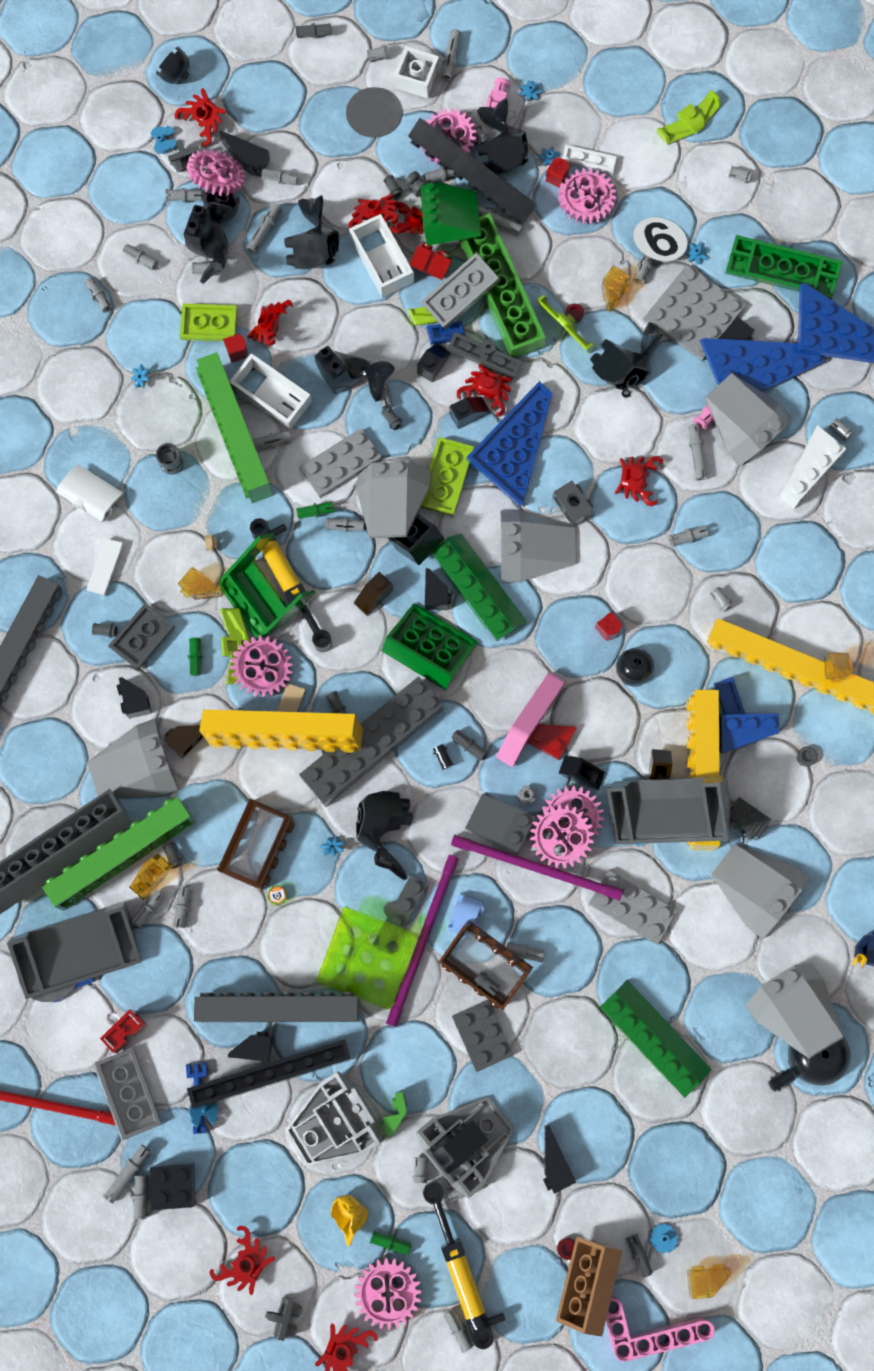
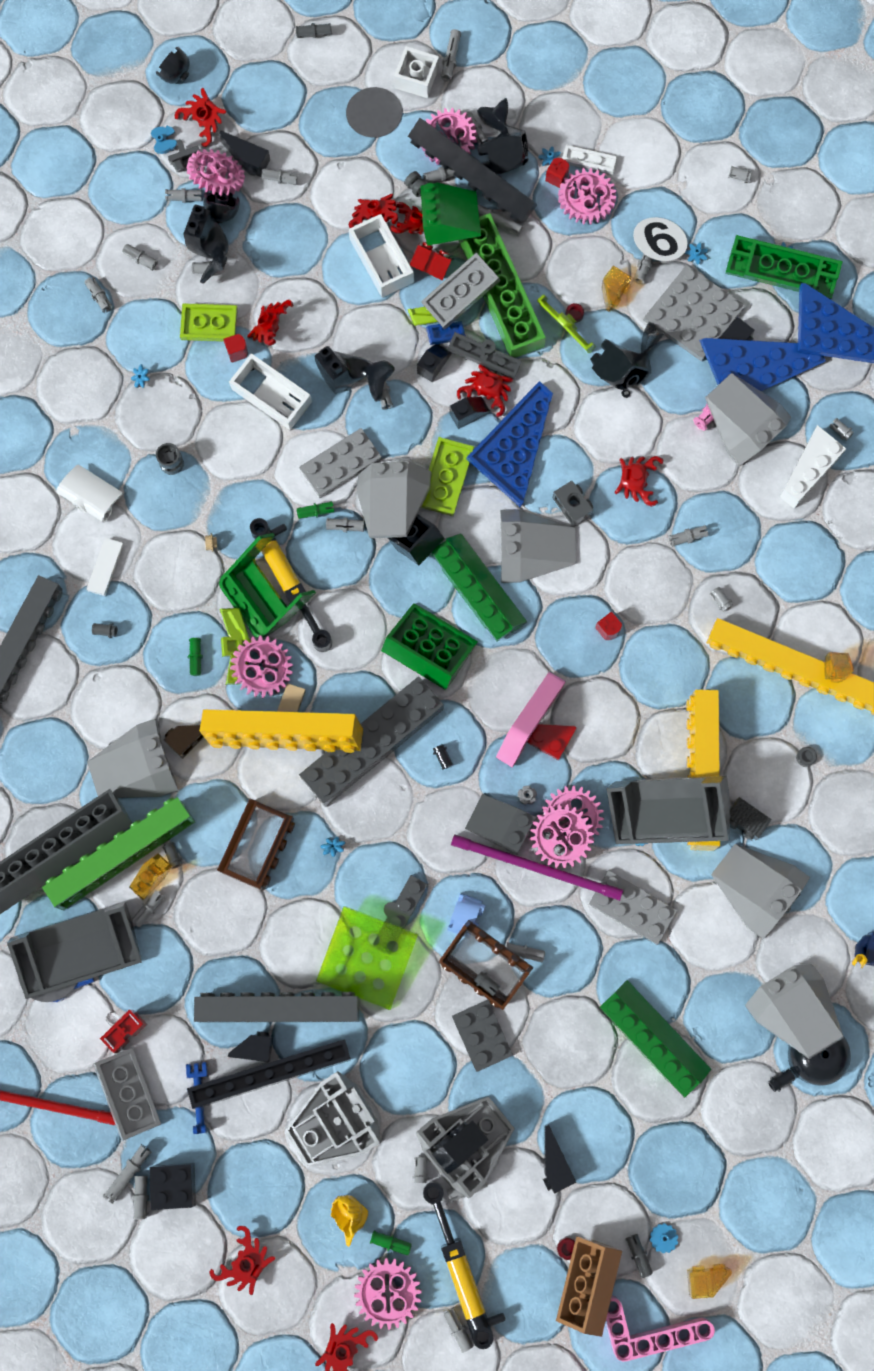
(135, 700): black slope -> none
(141, 636): dark grey plate -> none
(182, 907): light grey pin -> none
(198, 586): clear yellow slope -> none
(209, 1111): dark azure piece -> none
(233, 428): bright green brick -> none
(267, 222): light grey pin -> none
(271, 440): light grey pin -> none
(277, 895): tile -> none
(282, 1327): dark grey hips -> none
(315, 246): black hips -> none
(336, 703): dark grey axle -> none
(373, 593): dark brown slope -> none
(375, 817): black hips -> none
(378, 53): light grey pin -> none
(391, 1122): bright green slope -> none
(393, 186): dark grey pin -> none
(393, 420): dark grey pin -> none
(397, 1009): magenta piece -> none
(436, 592): black slope -> none
(469, 745): dark grey axle -> none
(499, 92): bright pink connector -> none
(530, 90): dark azure plant -> none
(581, 771): black slope -> none
(629, 672): black cylinder -> none
(660, 764): dark brown slope -> none
(691, 119): lime plate -> none
(696, 444): light grey pin -> none
(729, 696): blue plate -> none
(745, 728): blue wedge -> none

